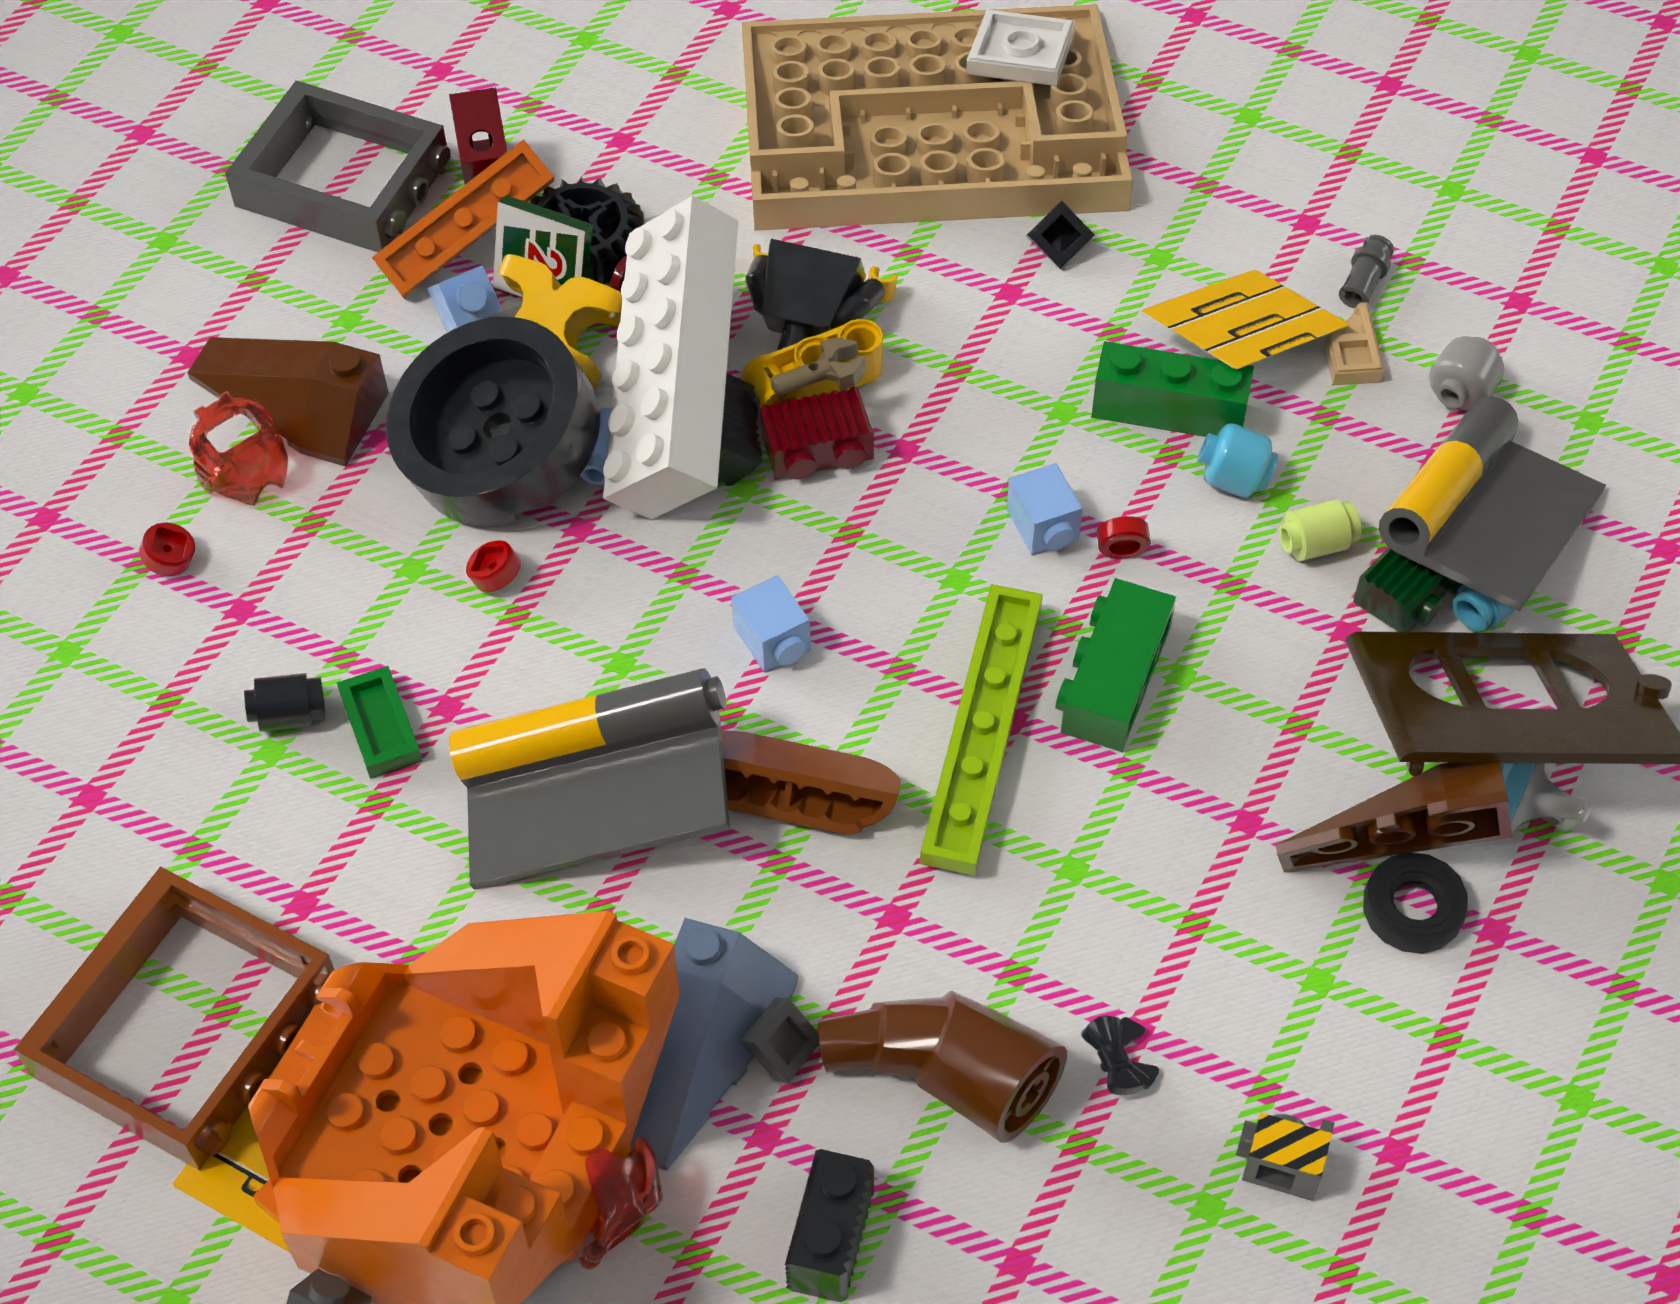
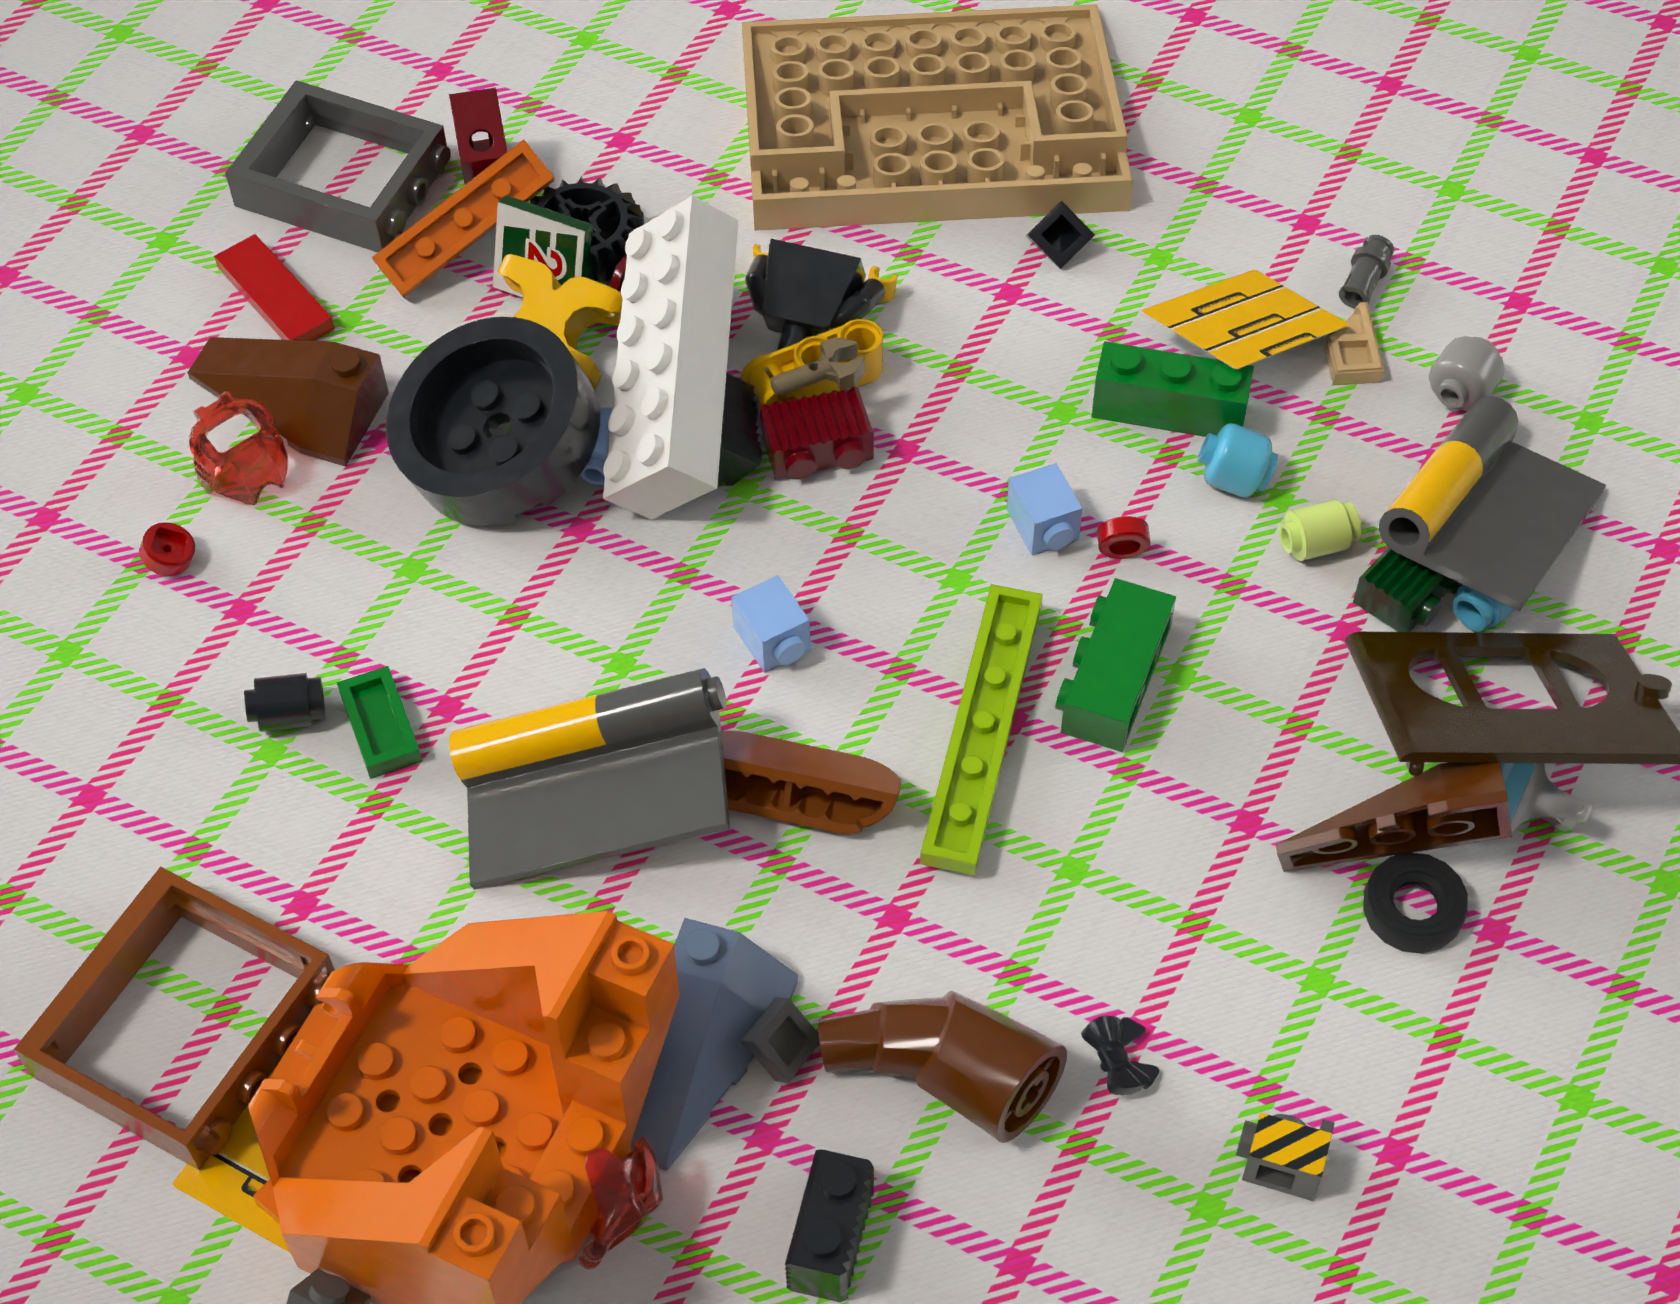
(273, 291): none -> red tile
(465, 298): light blue brick -> none
(493, 566): red tile -> none
(1020, 47): white tile -> none

